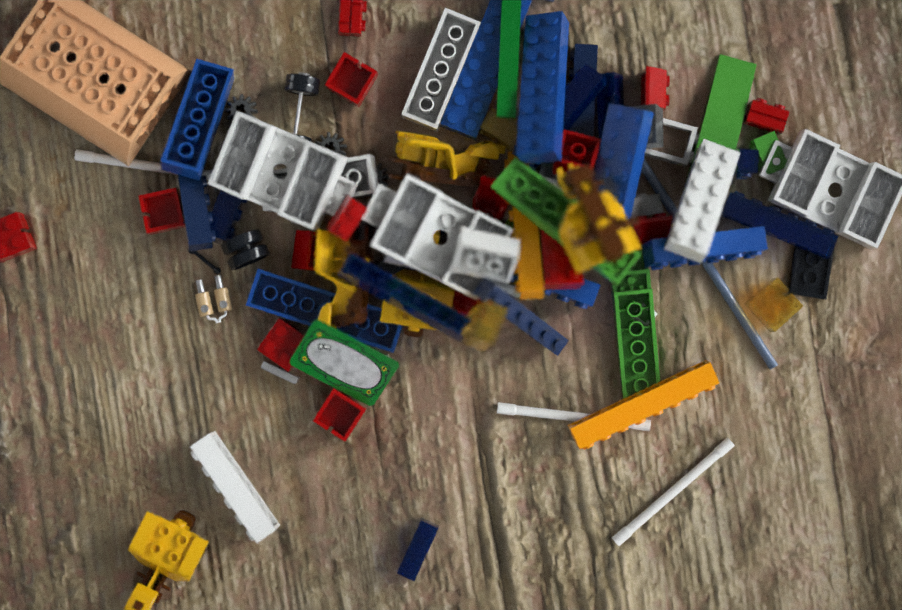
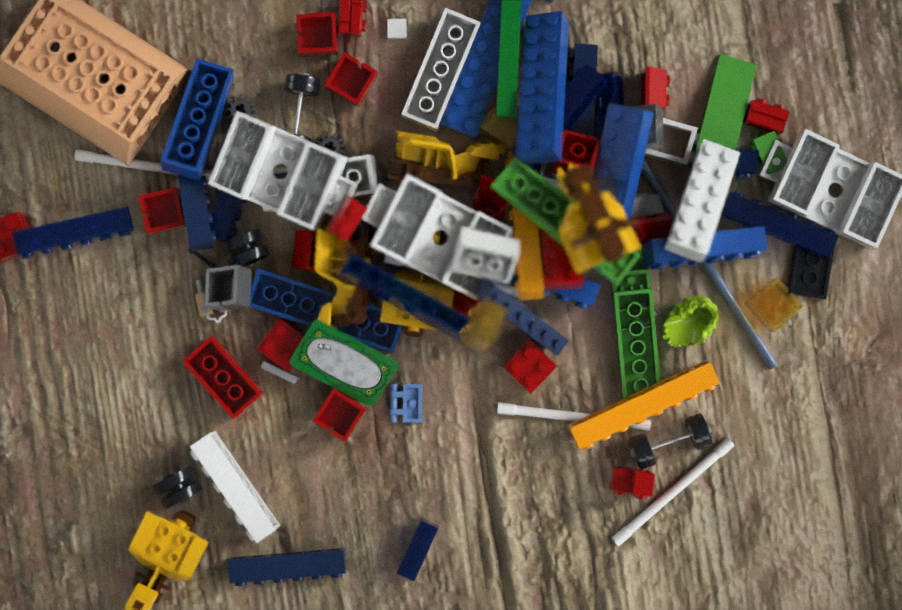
(72, 232): none -> clear blue brick
(177, 487): none -> black wheel
(223, 377): none -> red brick
(228, 288): none -> dark grey piece
(287, 565): none -> dark blue brick
(318, 34): none -> red piece
(397, 28): none -> white tile
(411, 403): none -> medium blue plate
(529, 366): none -> red brick
(633, 481): none -> red brick
(690, 322): none -> lime hair
(698, 431): none -> black axle

